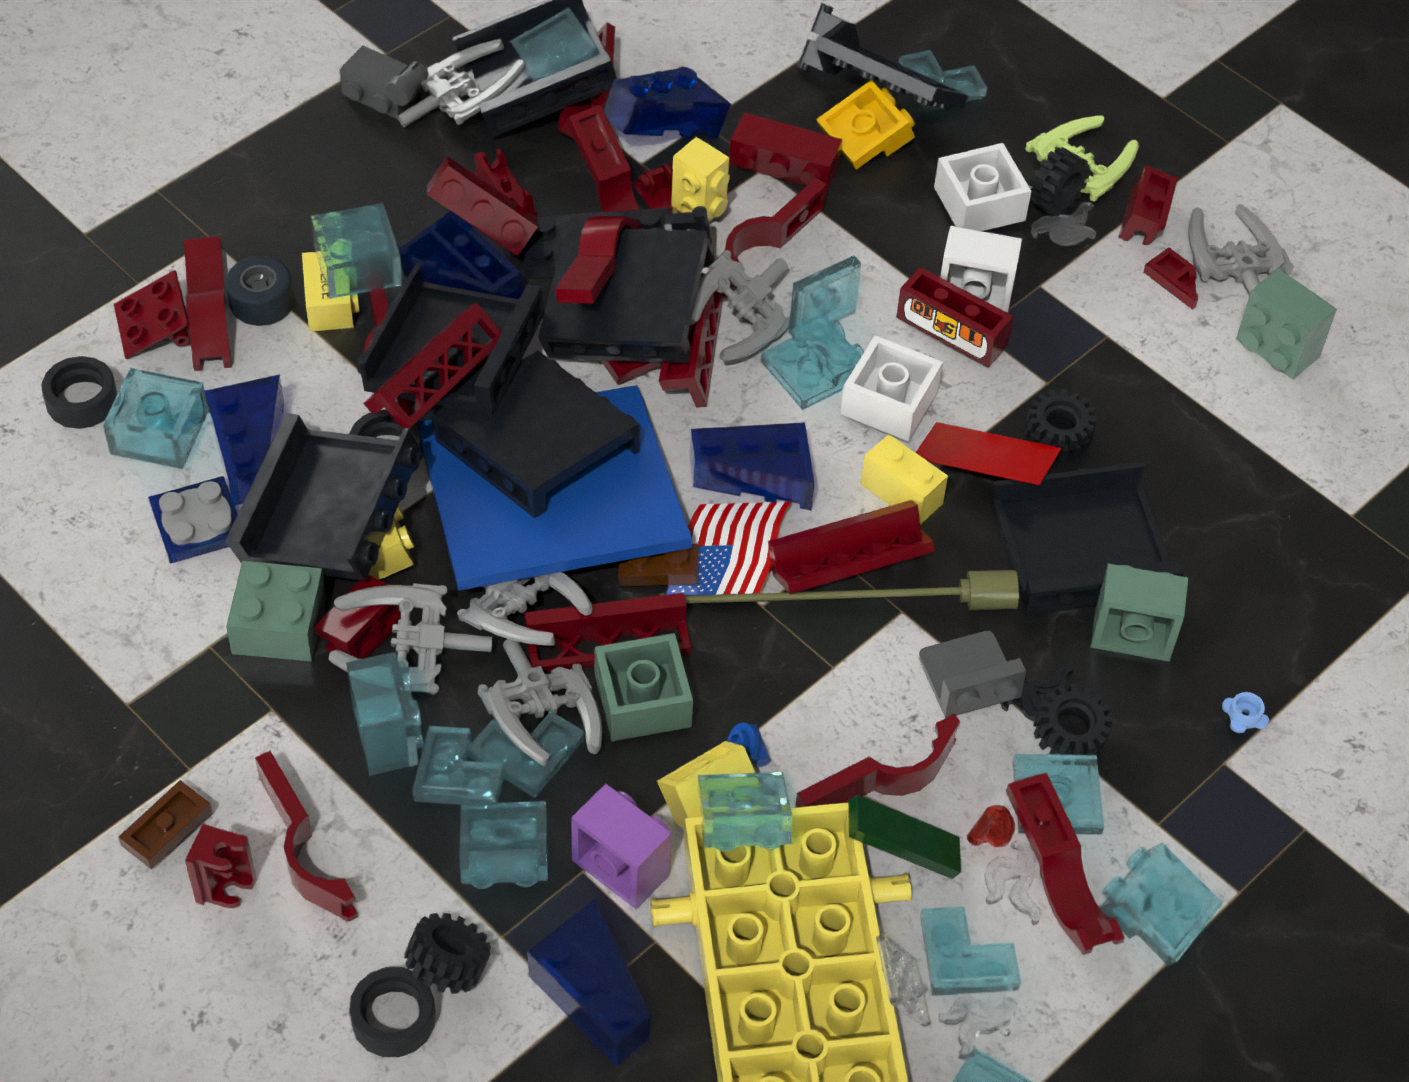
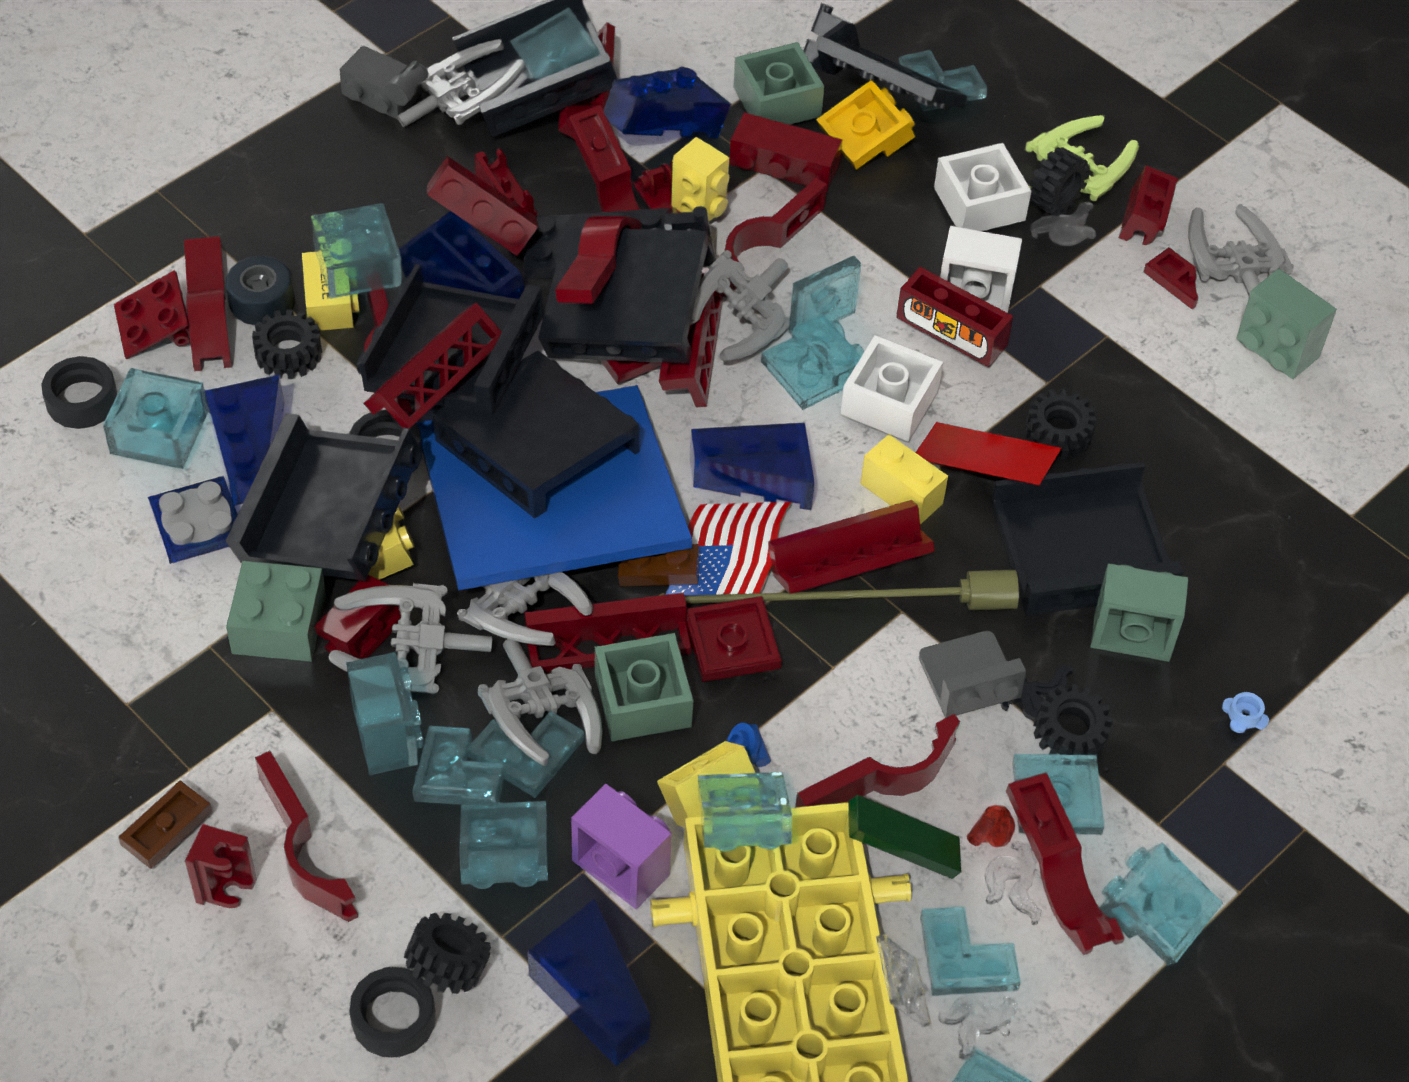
(287, 328): none -> black tyre
(732, 639): none -> dark red plate
(779, 84): none -> sand green brick

